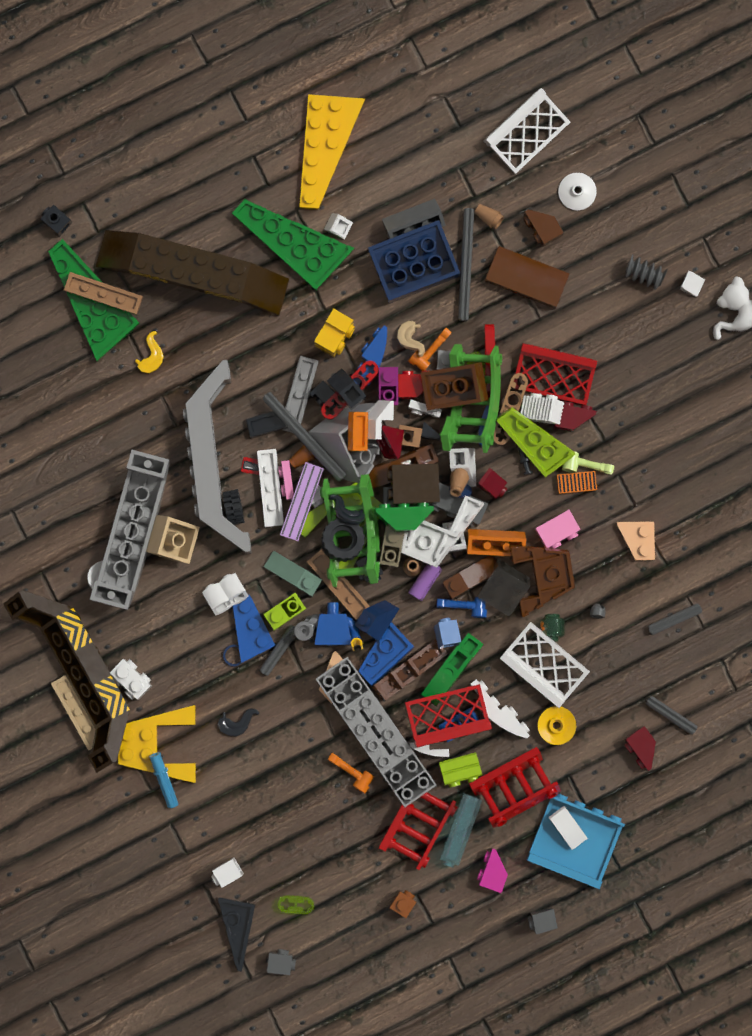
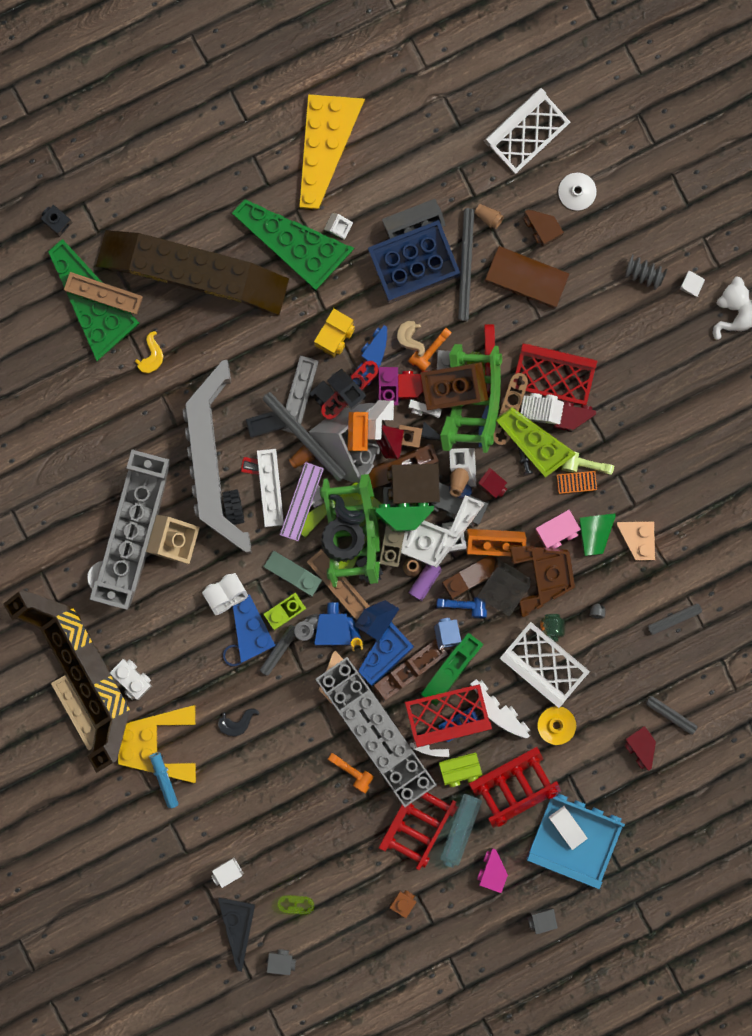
(287, 488): bright pink plate -> none
(595, 533): none -> green slope

